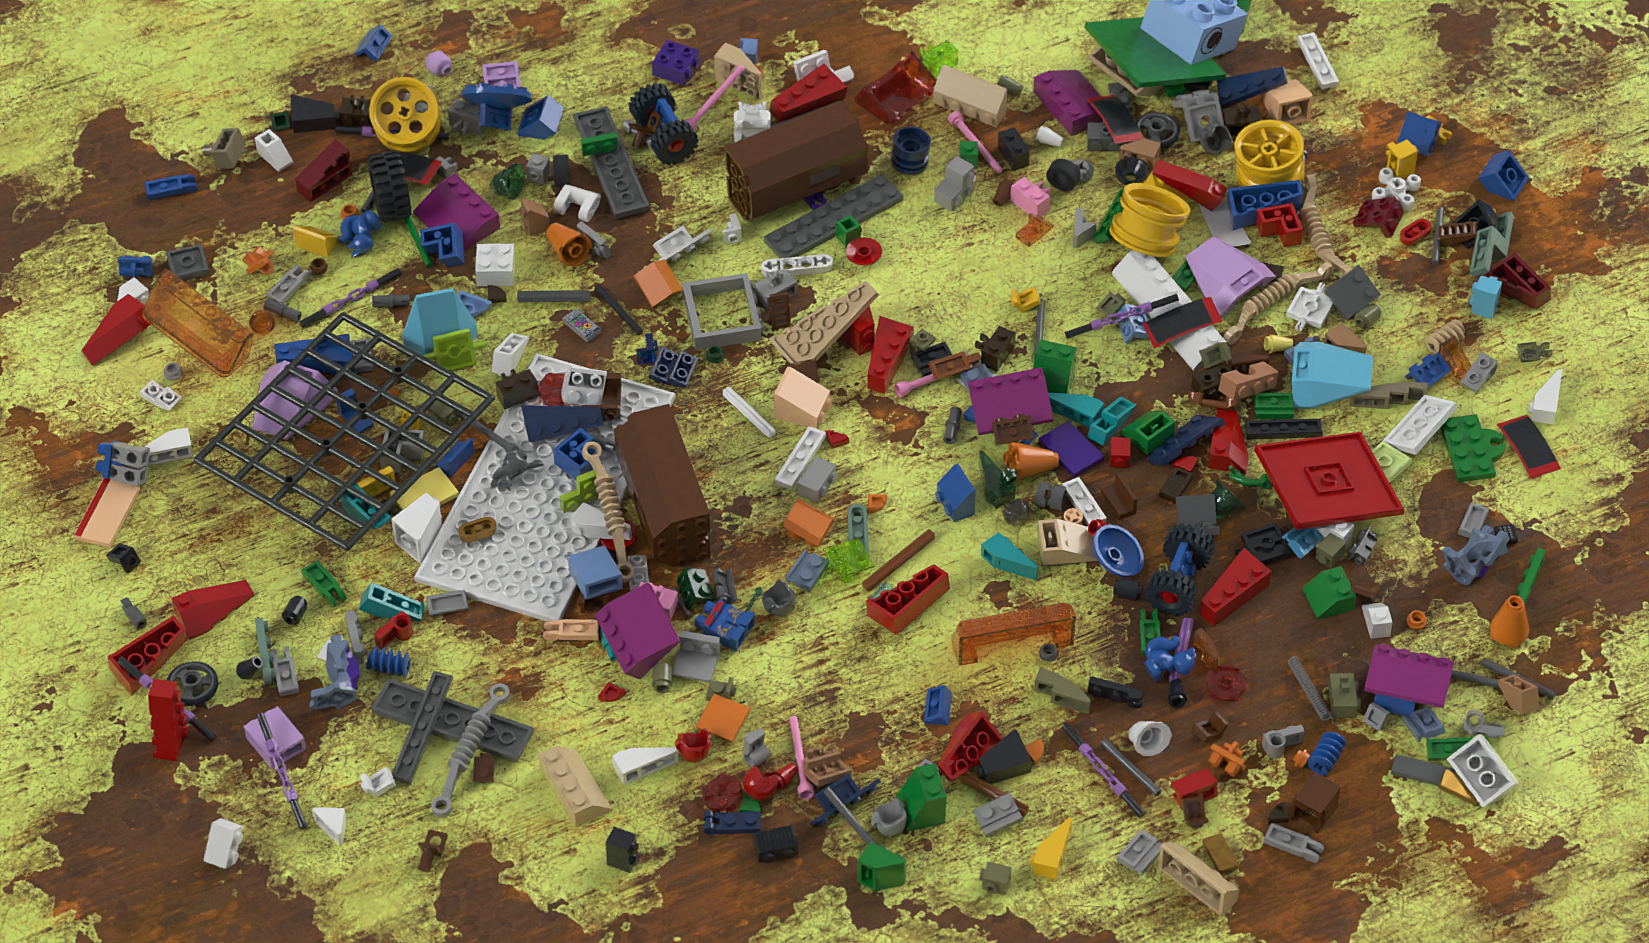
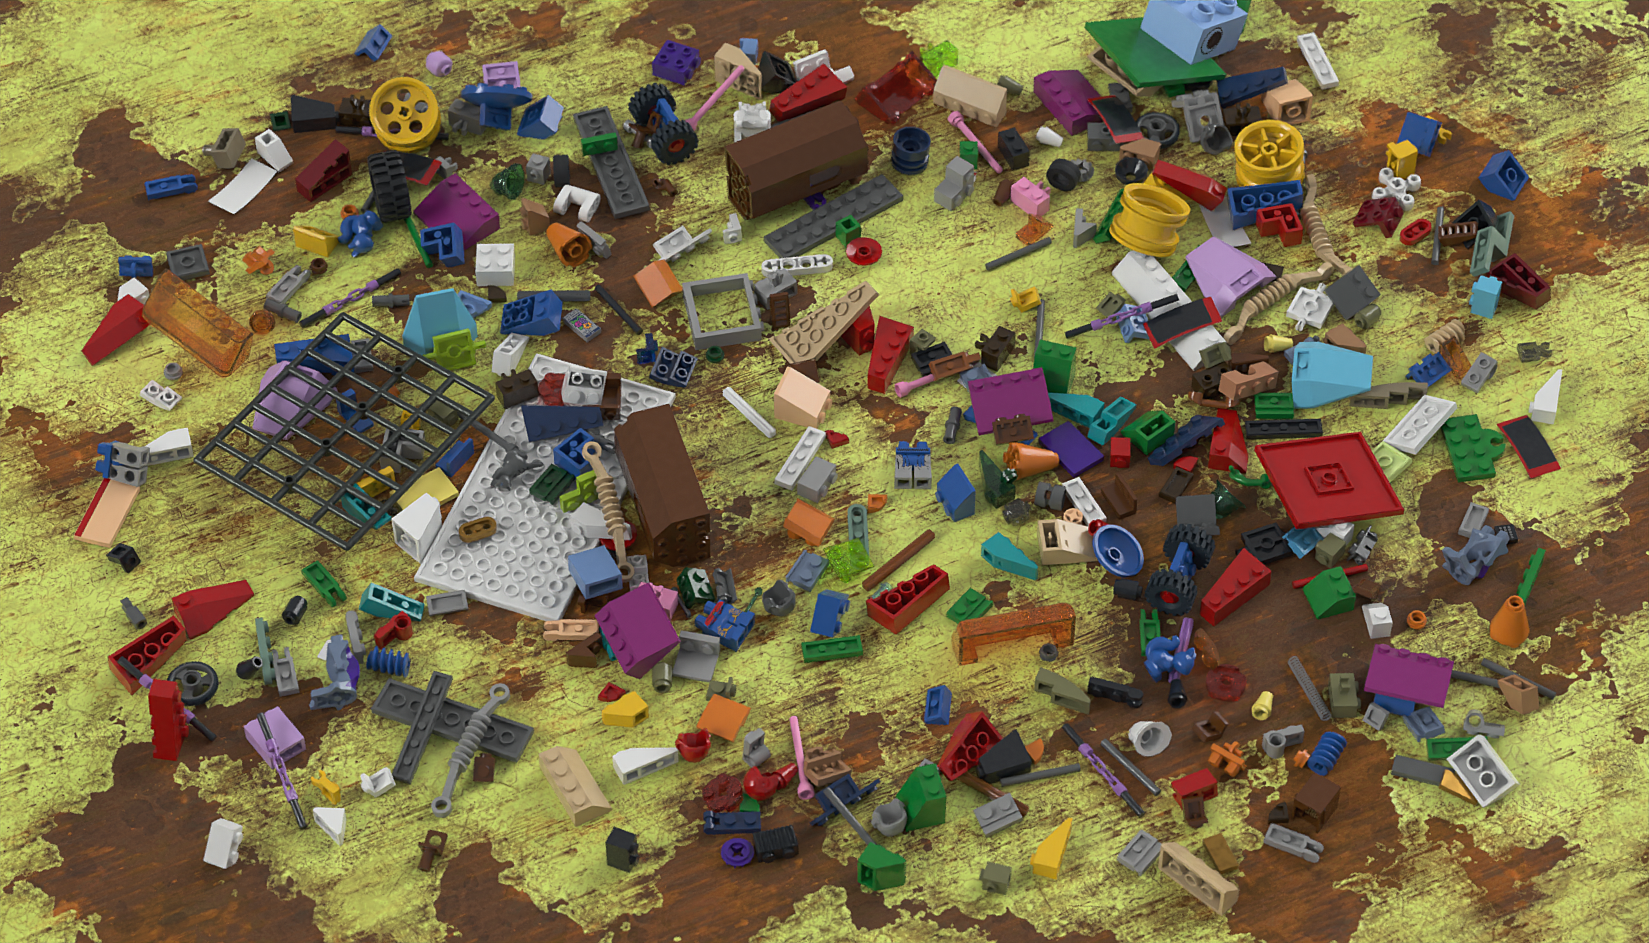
(243, 186): none -> white sticker
(328, 789): none -> yellow plate
(533, 315): none -> blue slope
(551, 484): none -> dark green plate
(583, 653): none -> reddish brown slope
(626, 712): none -> yellow slope
(664, 185): none -> reddish brown arm
(737, 845): none -> dark purple gear
(775, 74): none -> black slope
(828, 611): none -> blue brick
(832, 649): none -> green plate
(911, 460): none -> hips
(969, 606): none -> green plate
(1016, 254): none -> dark grey piece
(1040, 775): none -> dark grey piece
(1262, 708): none -> light yellow cone
(1348, 571): none -> red bar

